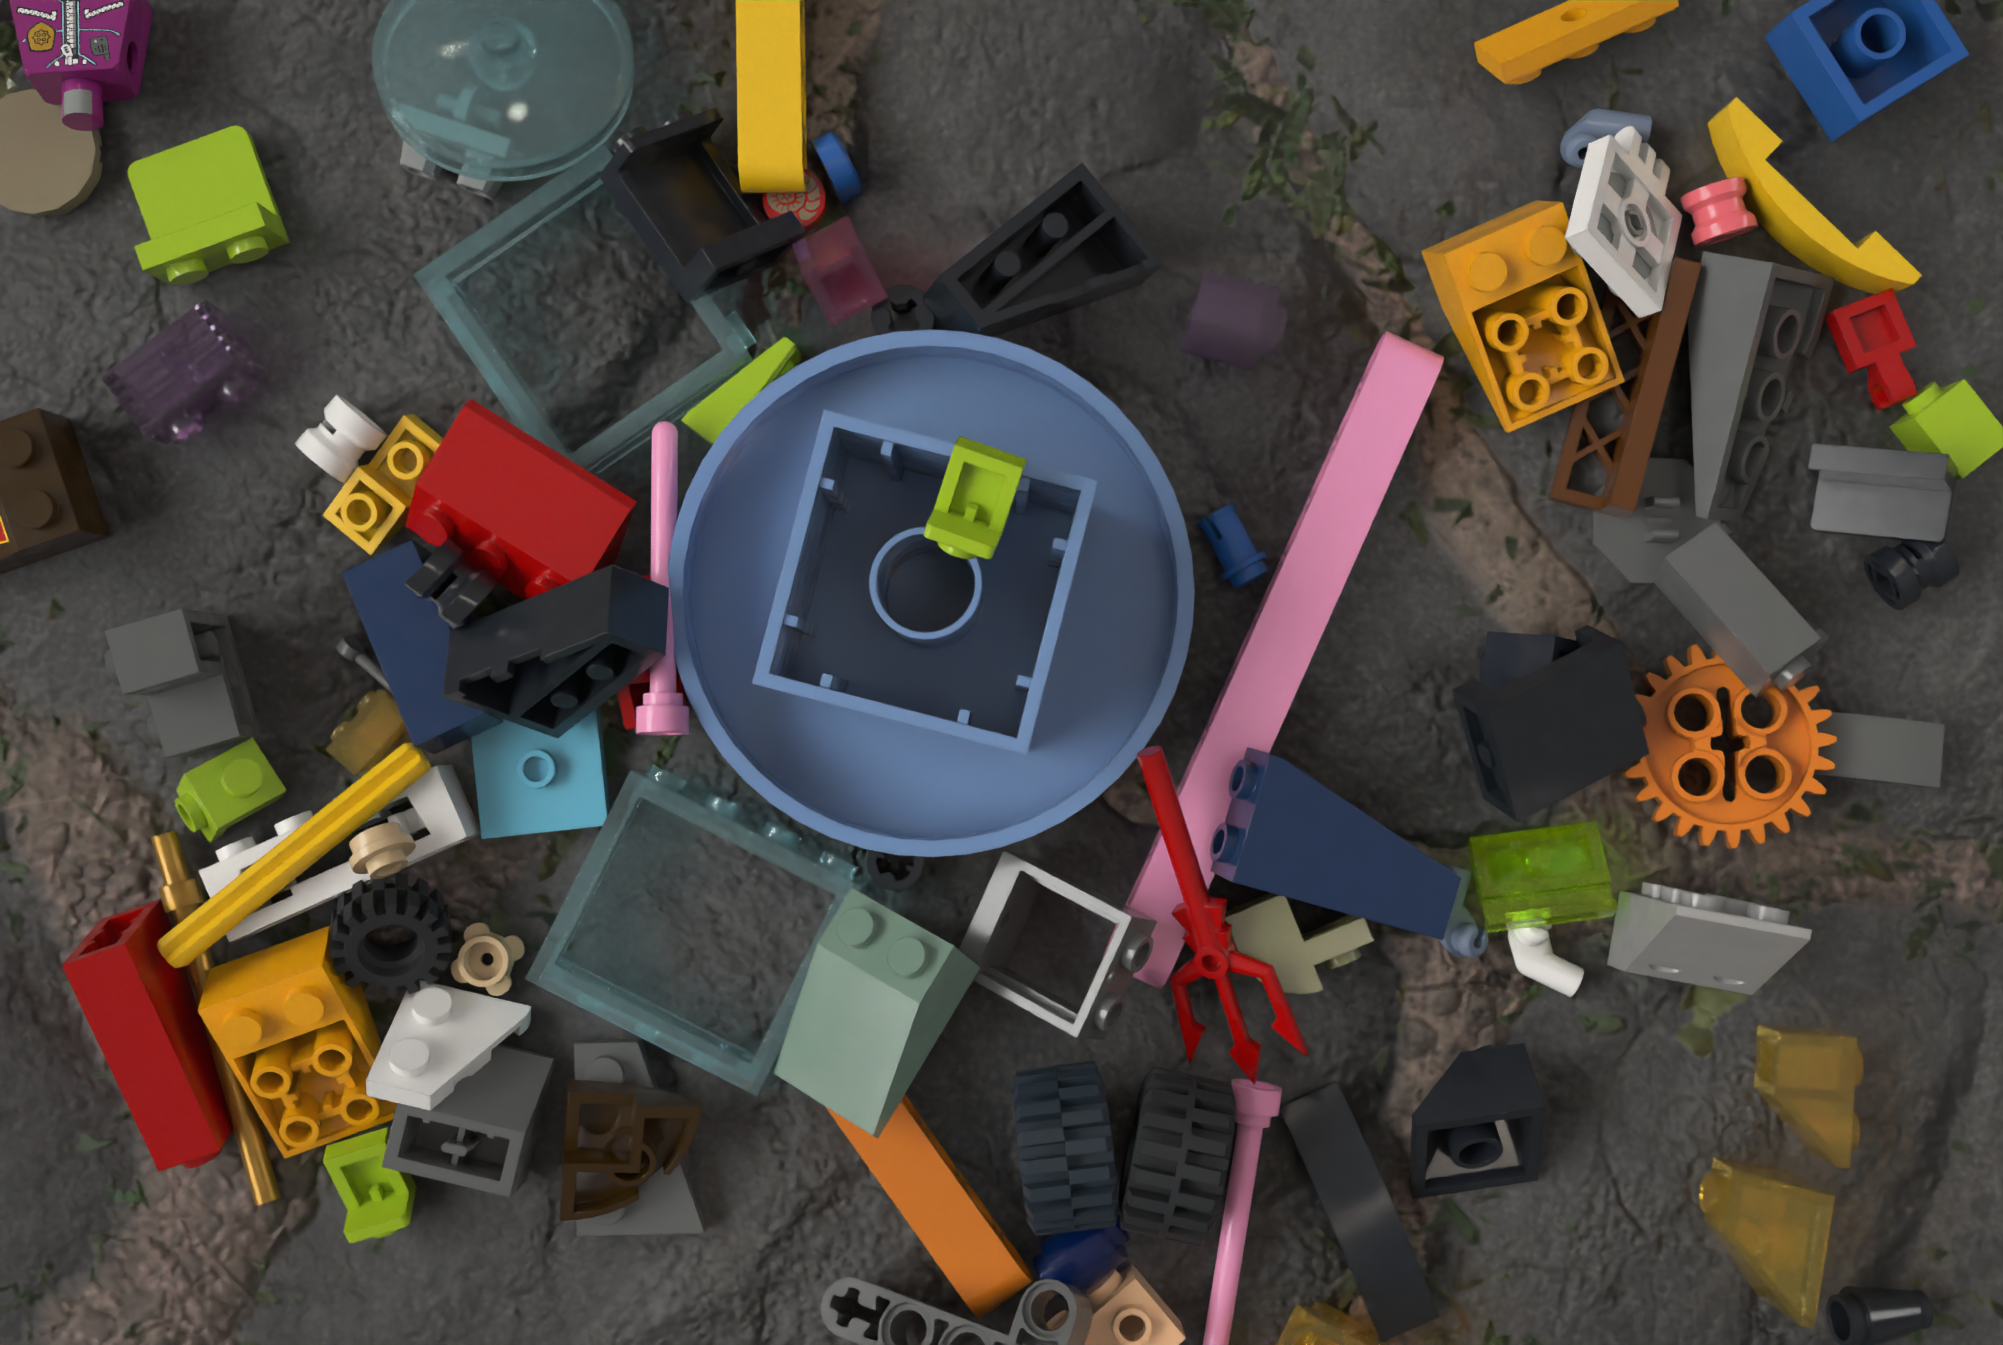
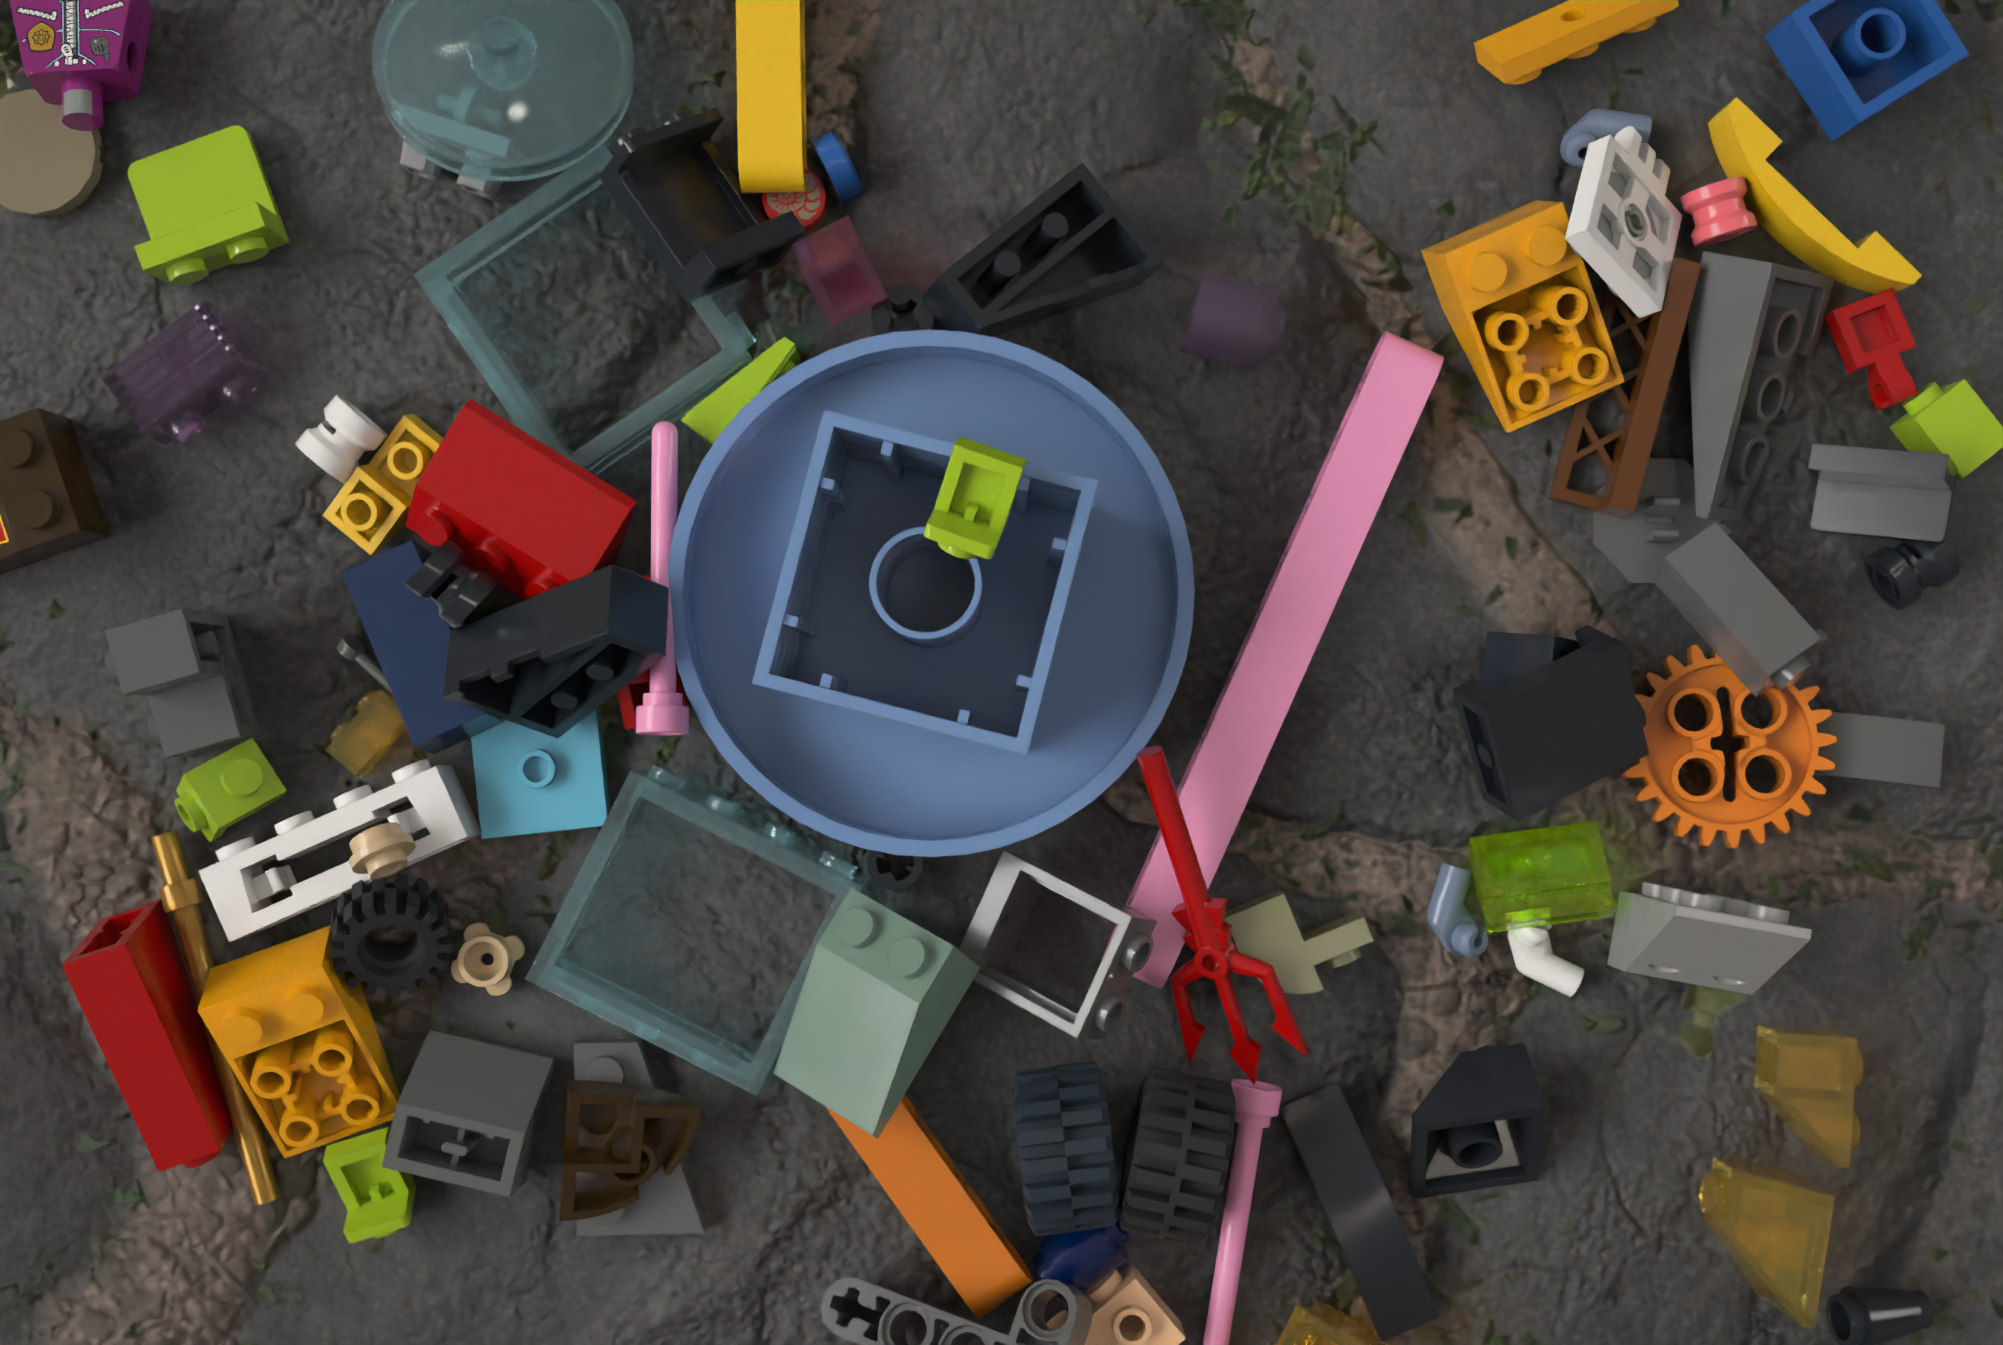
(293, 855): yellow axle -> none
(439, 1041): white wing -> none
(1233, 547): blue pin -> none
(1319, 849): dark blue slope -> none

